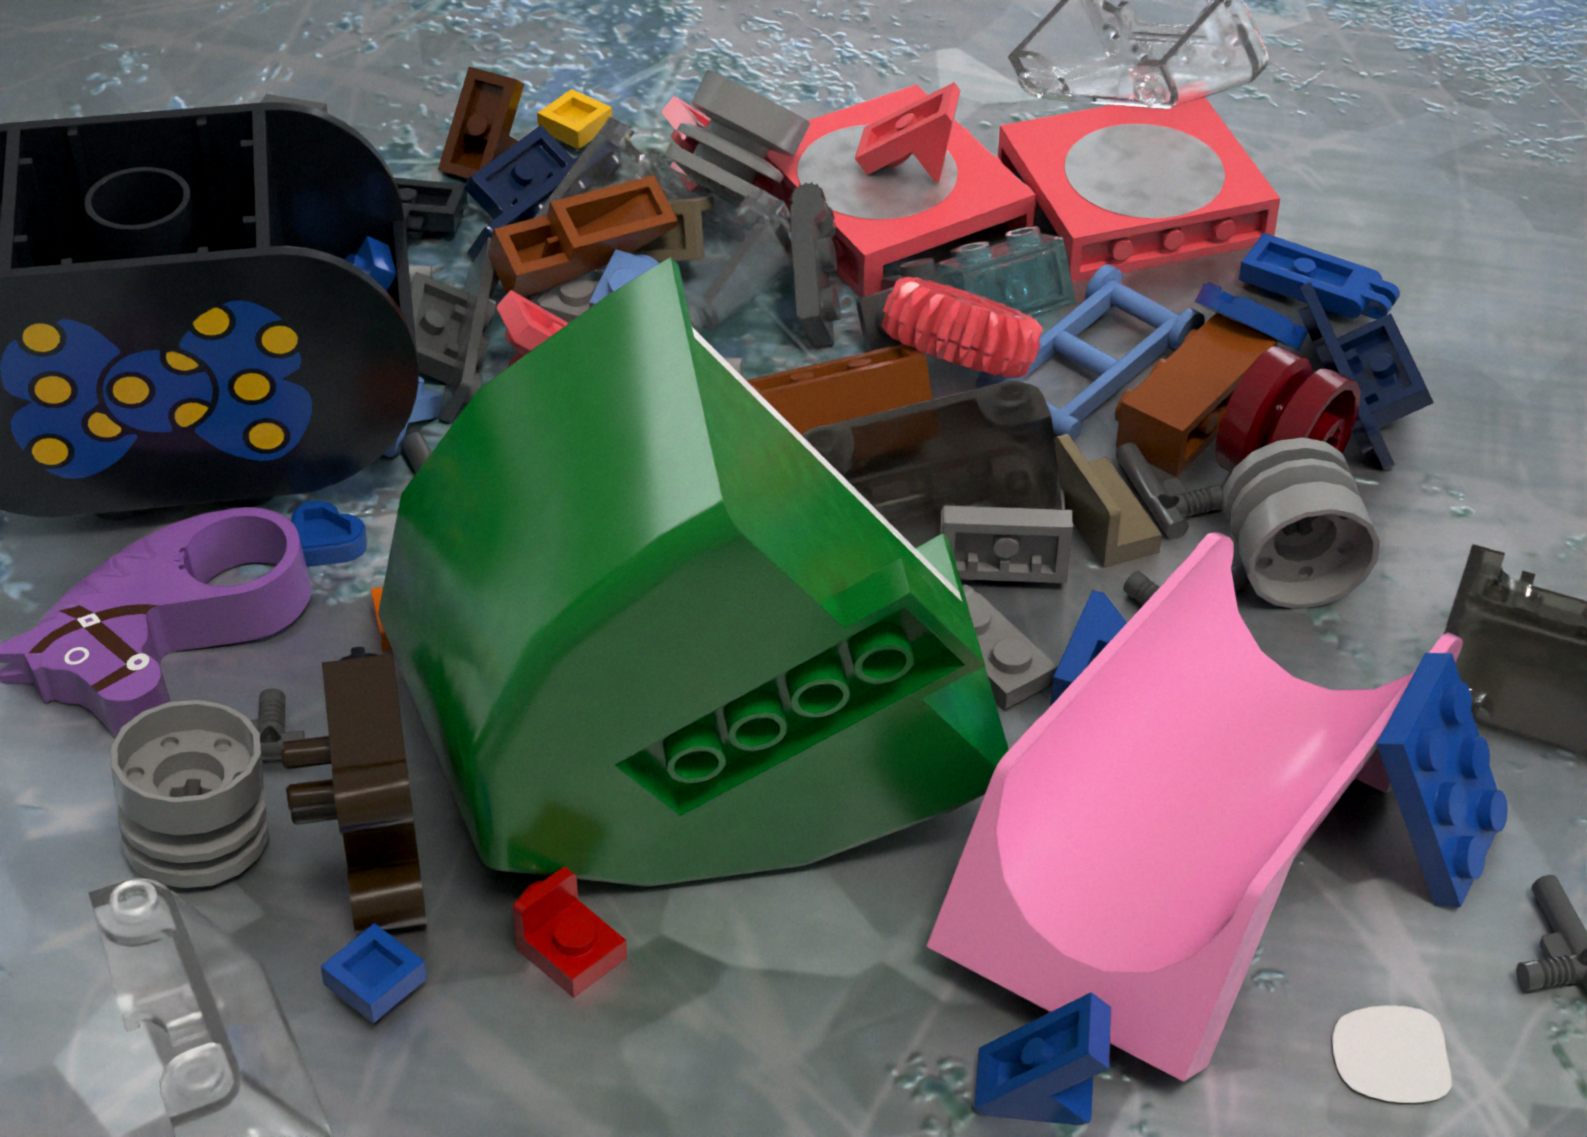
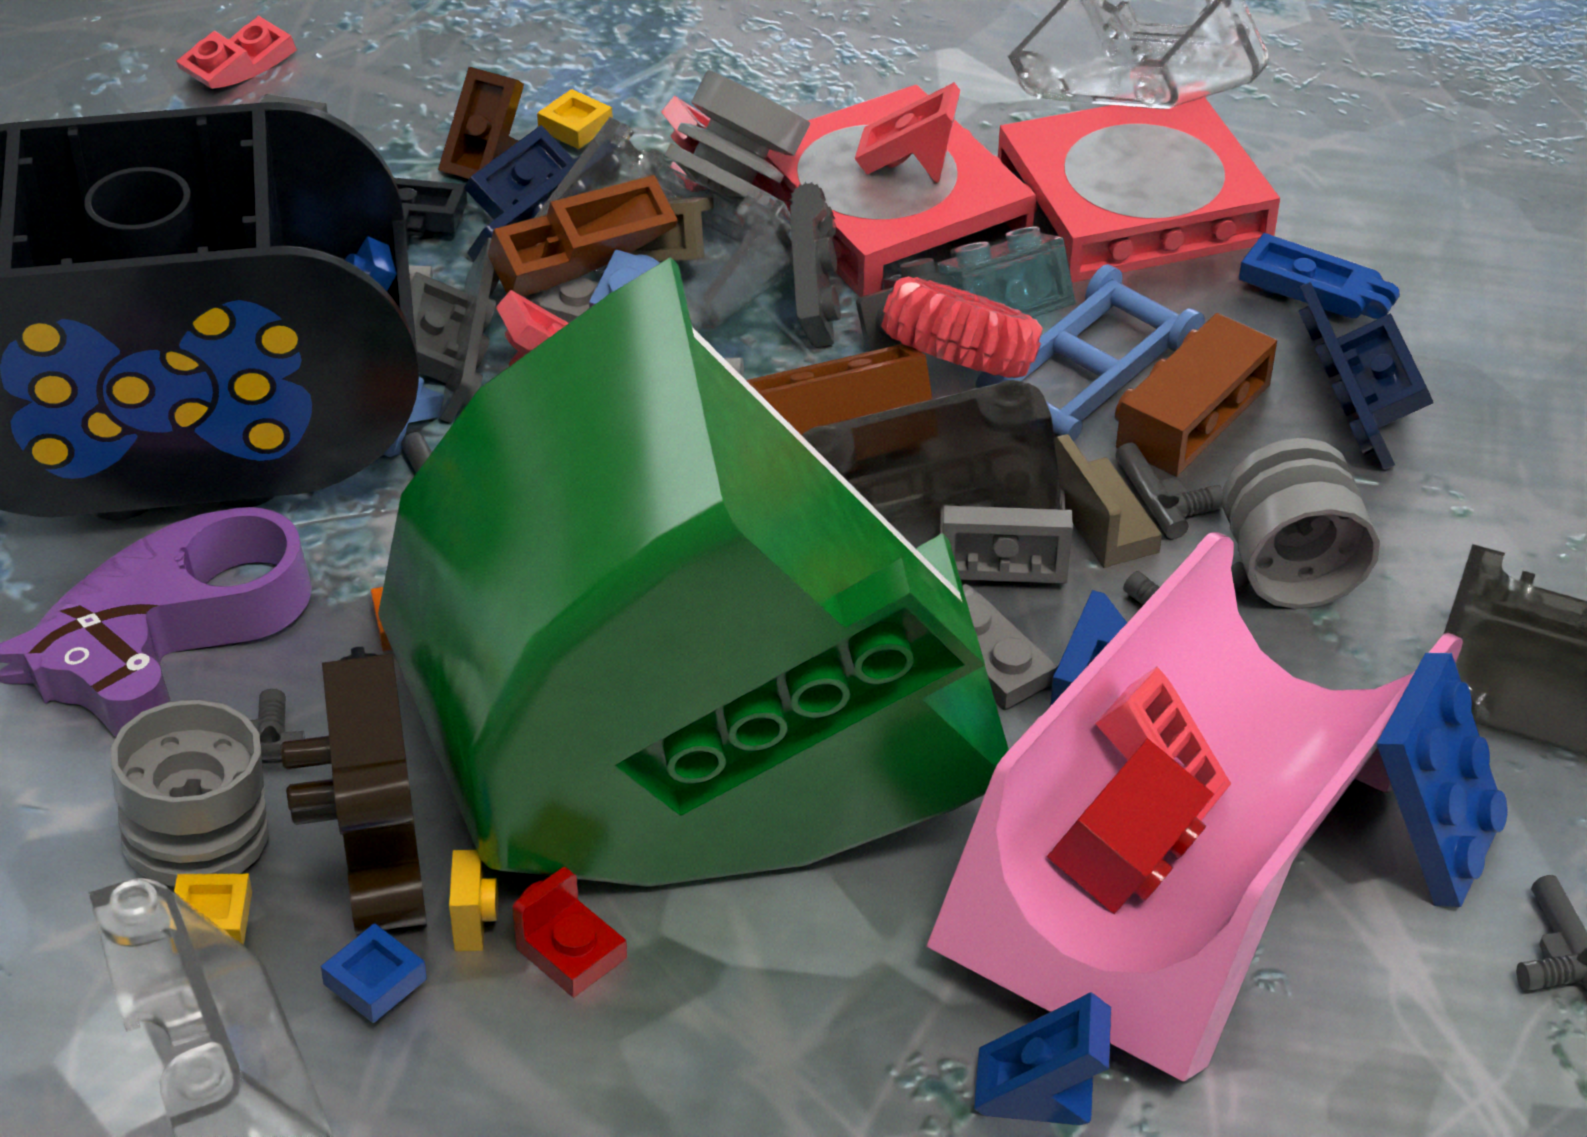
(220, 898): none -> yellow plate
(246, 54): none -> coral slope
(327, 534): blue tile -> none
(471, 900): none -> yellow plate
(1132, 826): none -> red brick
(1156, 712): none -> coral slope
(1252, 315): blue tile -> none
(1286, 401): dark red wheel -> none
(1392, 1054): white sticker -> none

